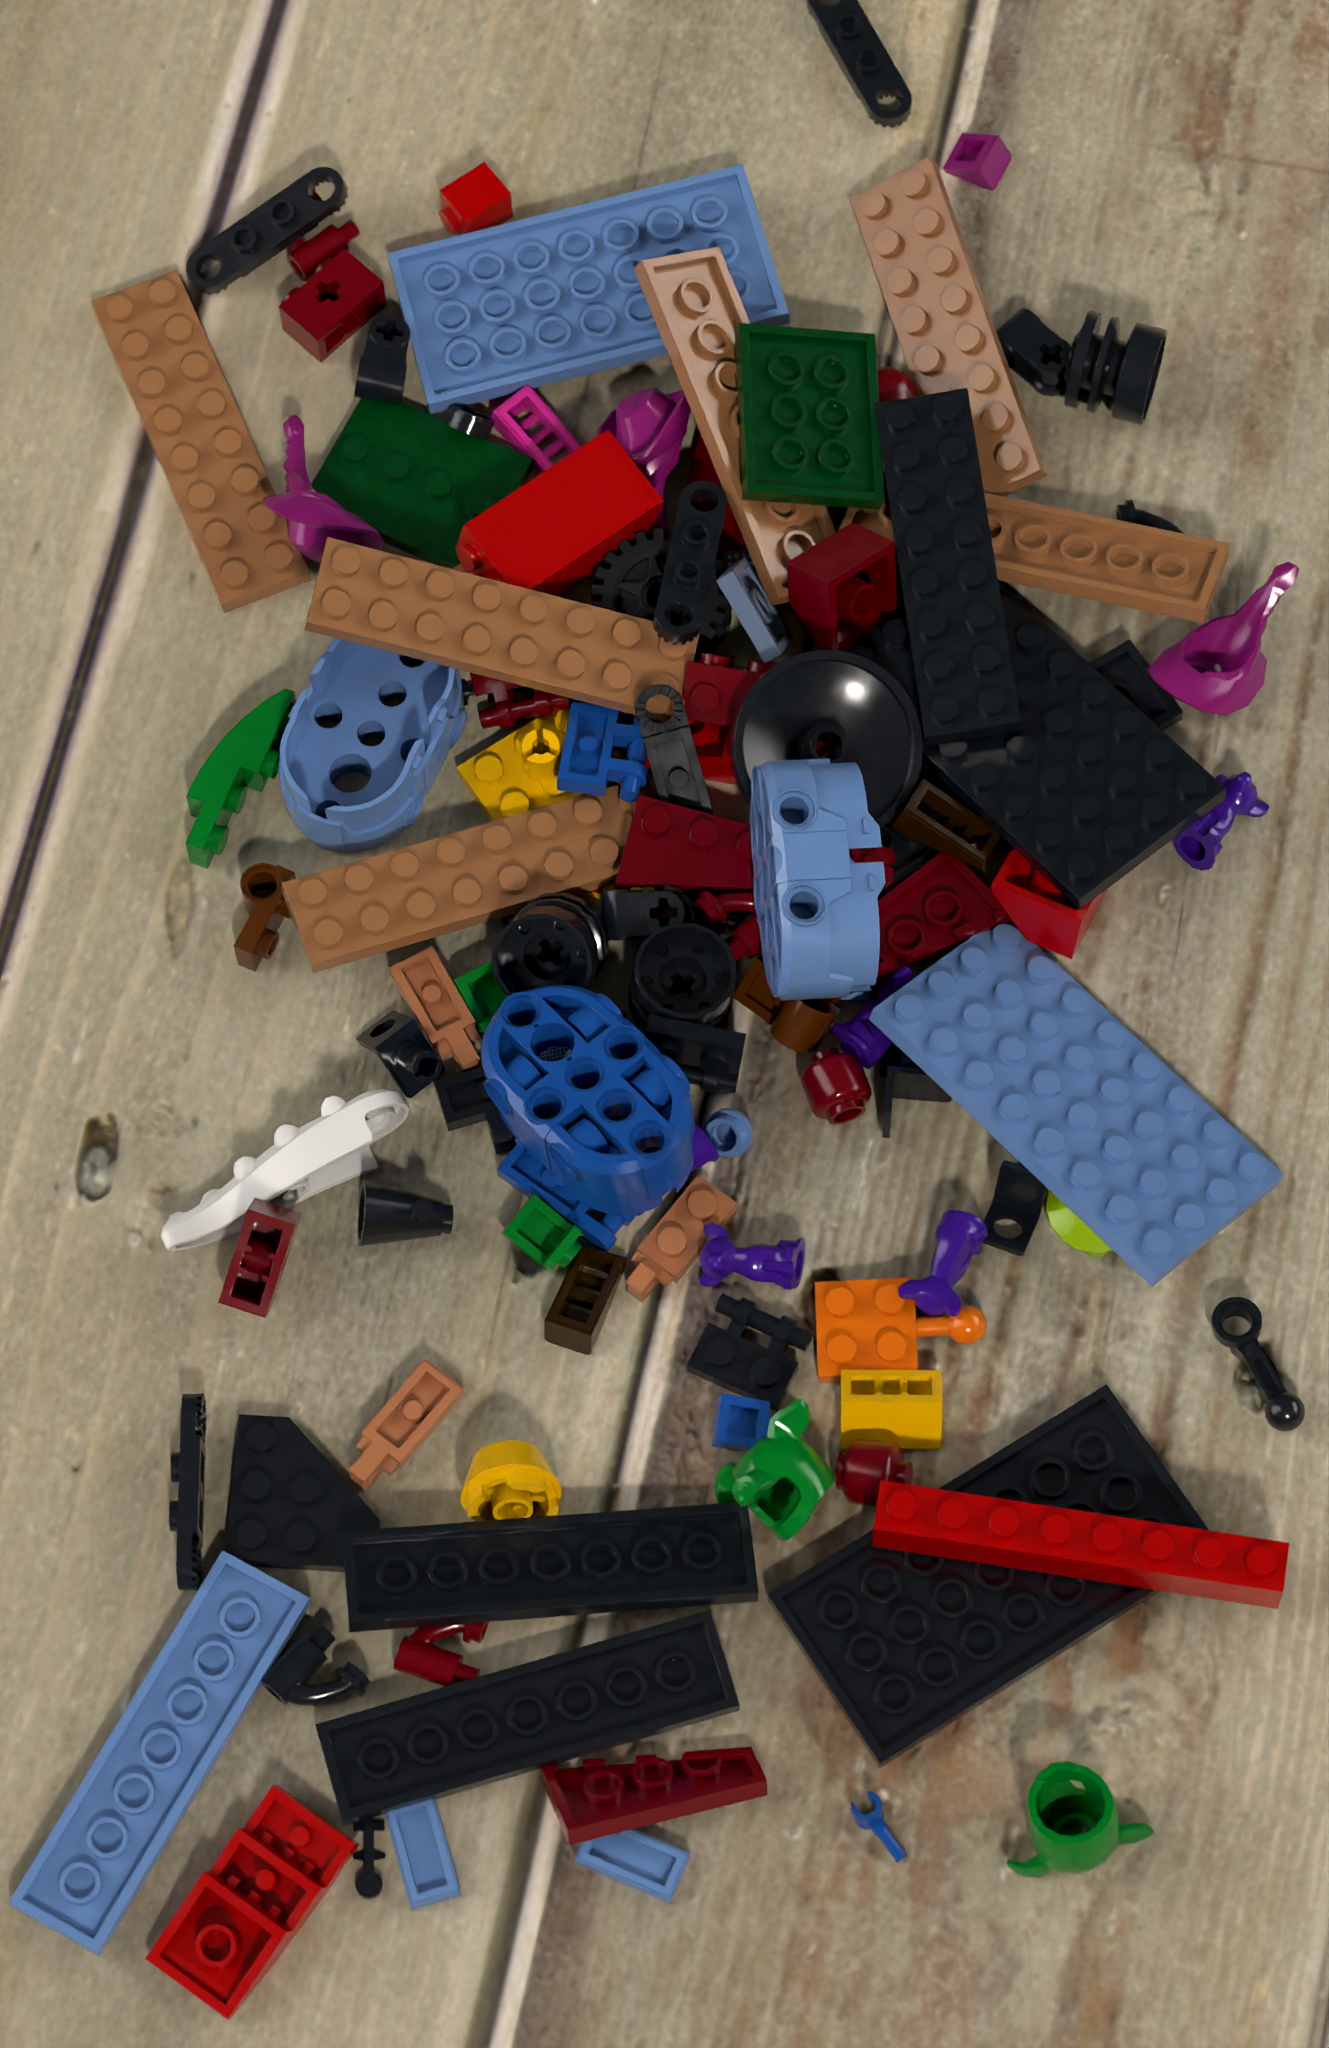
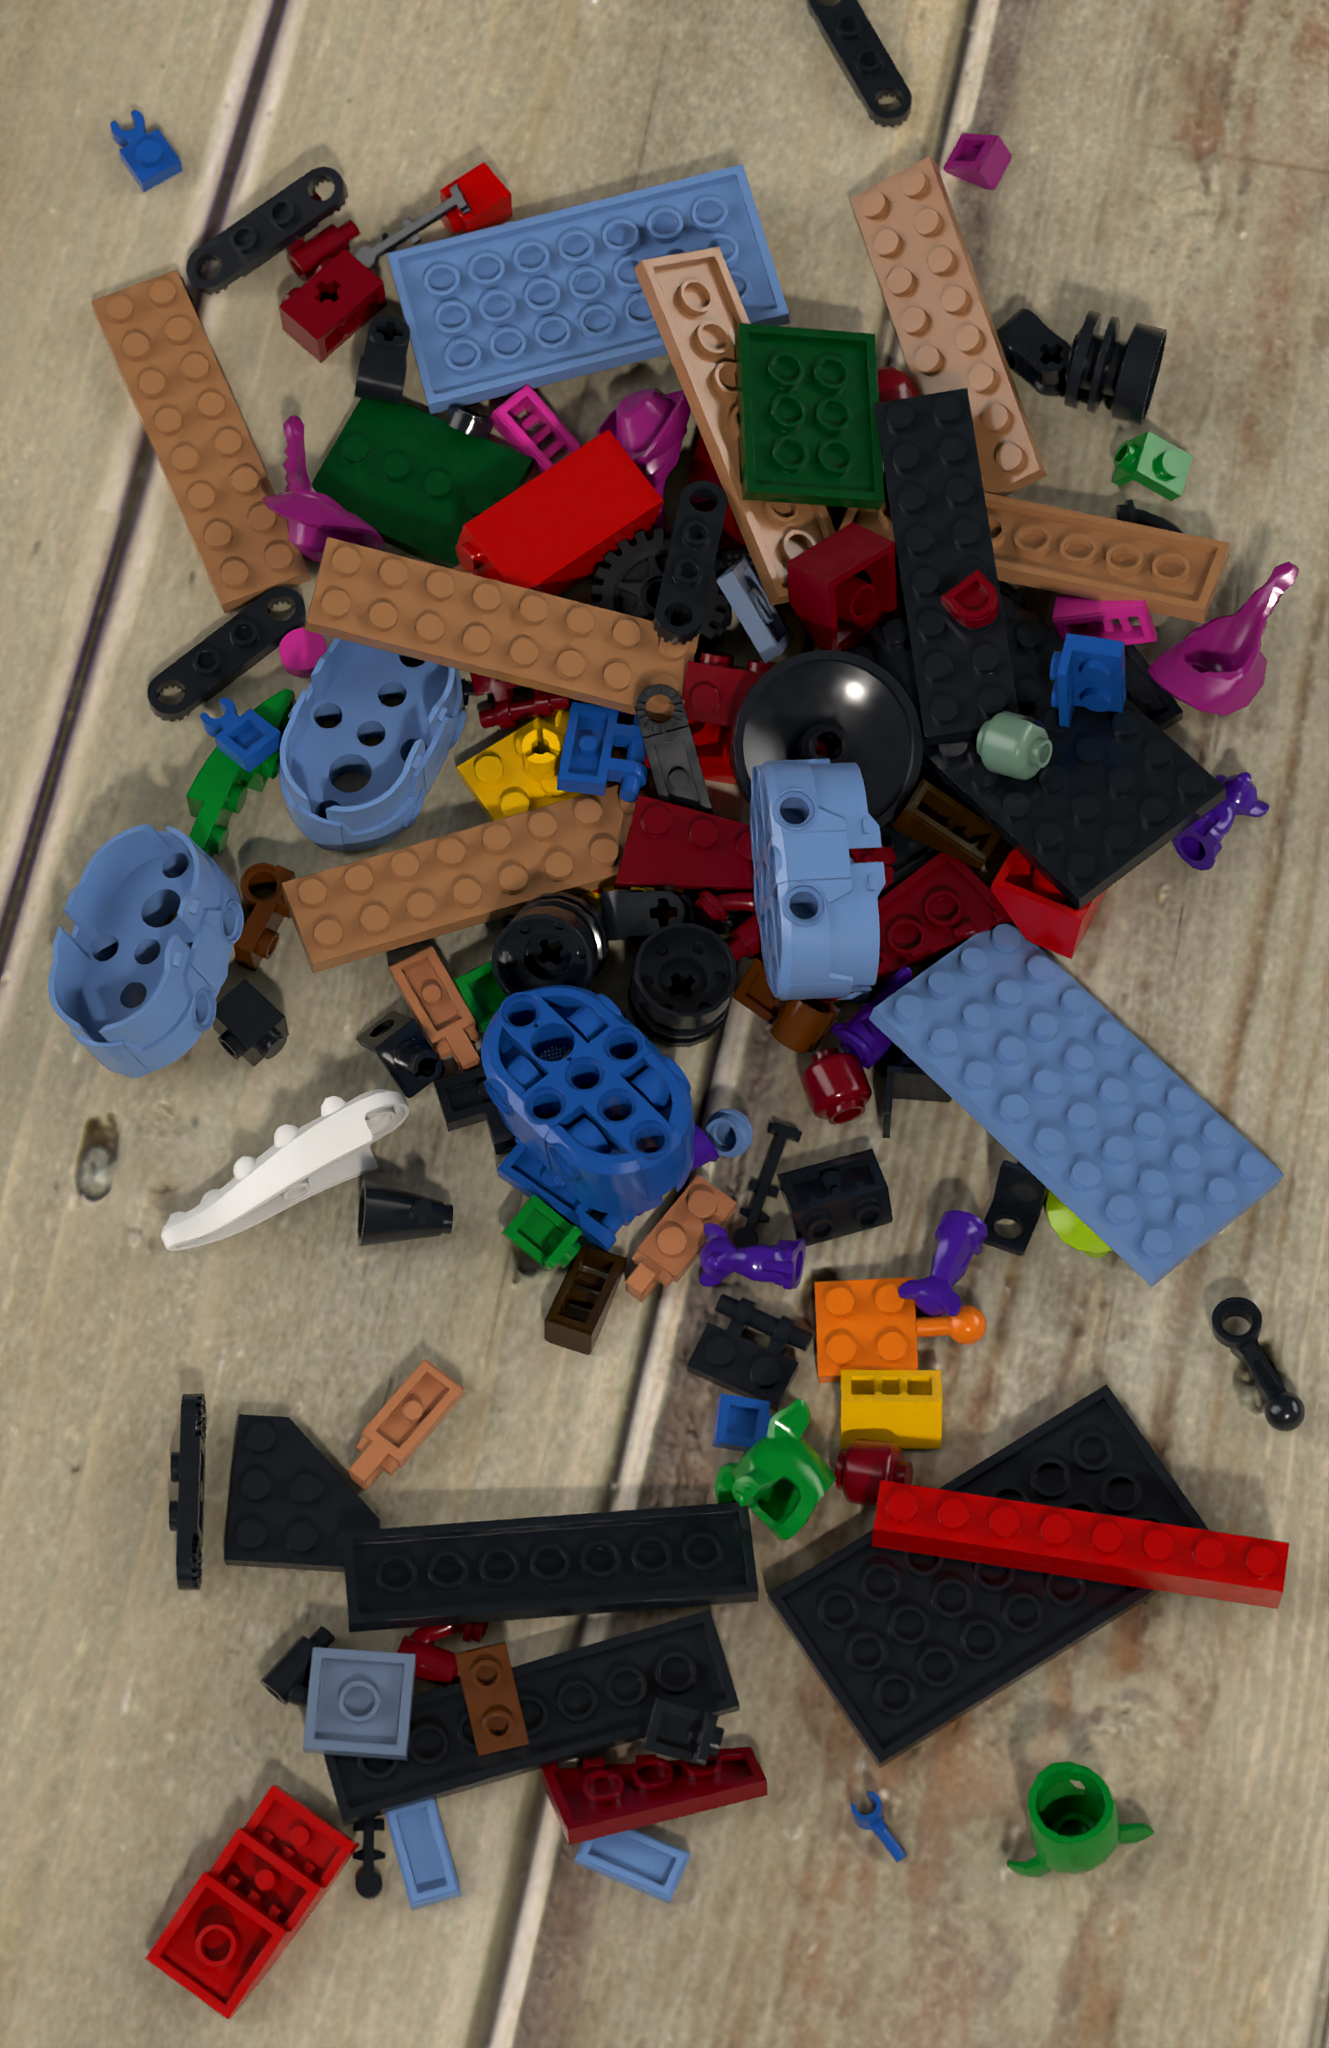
(123, 980): none -> medium blue piece
(145, 155): none -> blue plate
(160, 1753): medium blue plate -> none
(226, 654): none -> black plate
(242, 738): none -> blue plate
(249, 1025): none -> black brick
(259, 1257): dark red brick -> none
(300, 651): none -> dark pink tile
(359, 1703): none -> sand blue tile
(370, 256): none -> black piece
(491, 1698): none -> reddish brown plate
(510, 1483): yellow cone -> none
(682, 1733): none -> black bracket
(703, 1052): black plate -> none
(747, 1235): none -> black piece
(836, 1197): none -> black bracket
(972, 601): none -> dark red tile
(1014, 745): none -> sand green head
(1080, 615): none -> dark pink slope
(1088, 676): none -> blue bracket
(1152, 464): none -> green bracket

